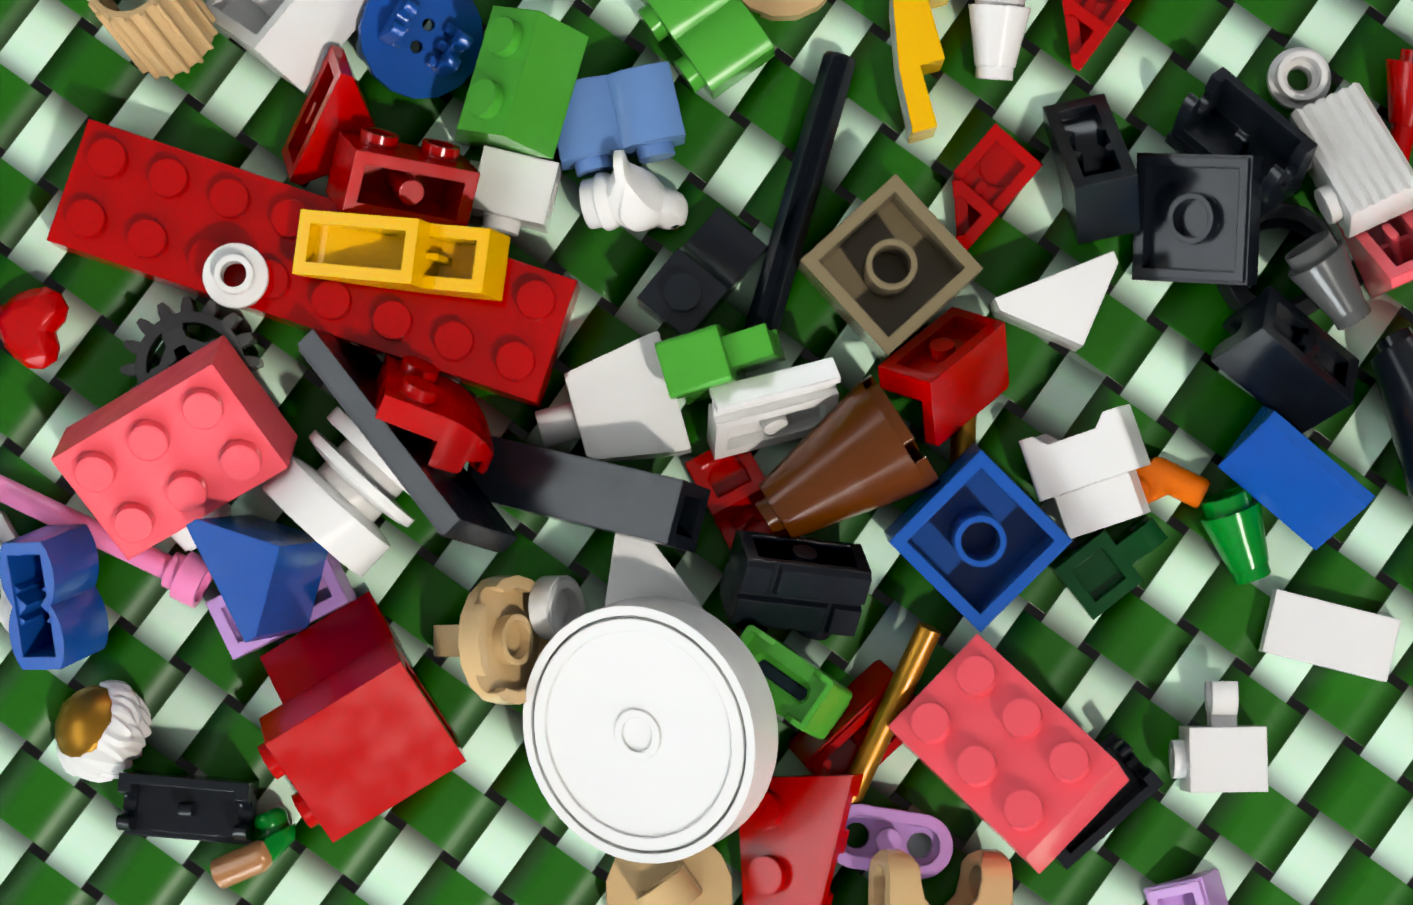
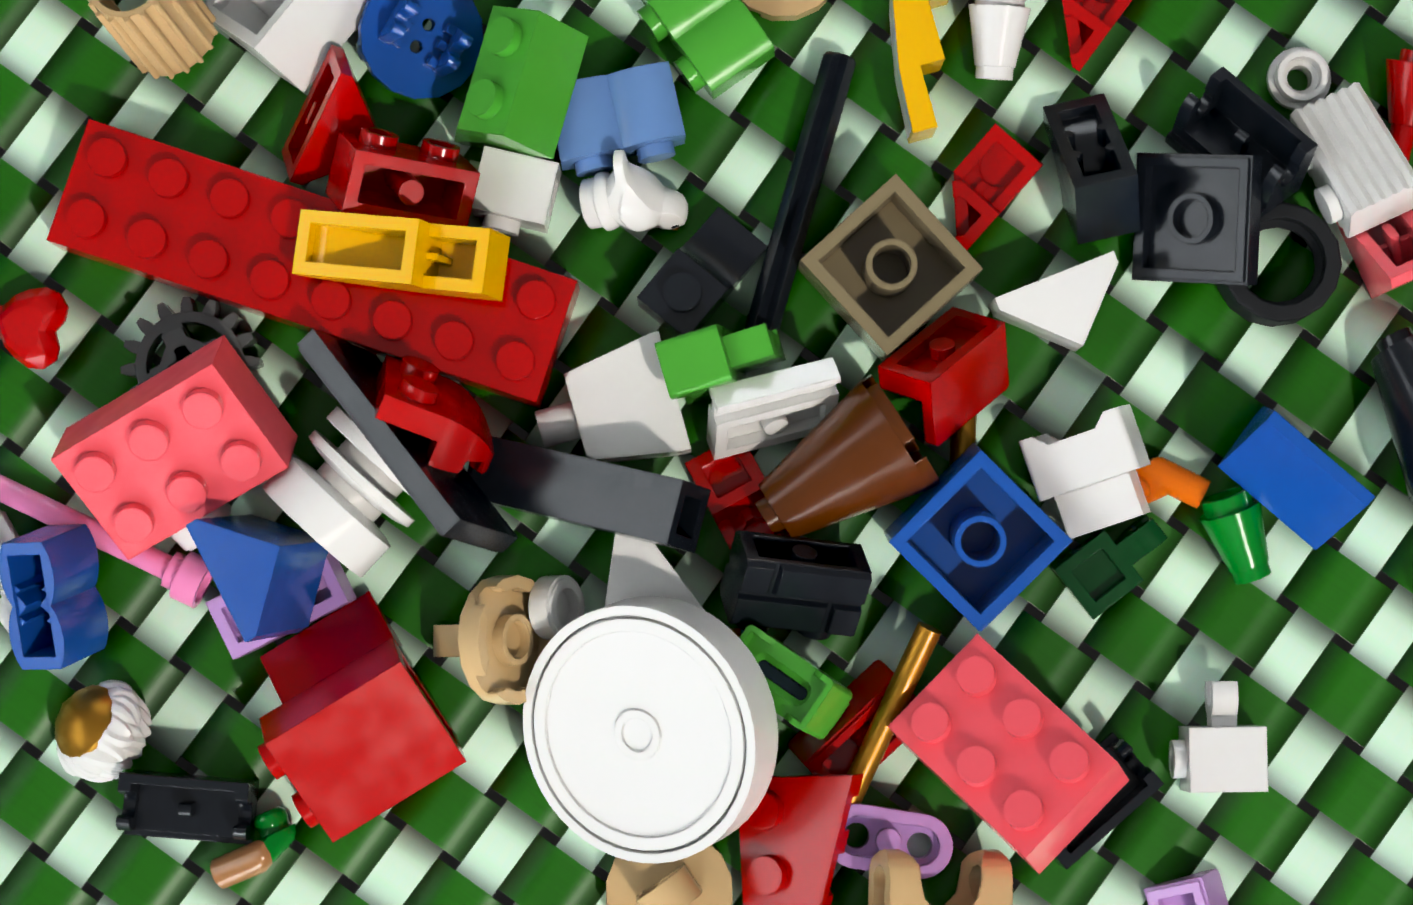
(254, 284): white plate -> none
(1287, 361): black hinge -> none
(1328, 278): dark grey cone -> none
(1329, 635): white tile -> none

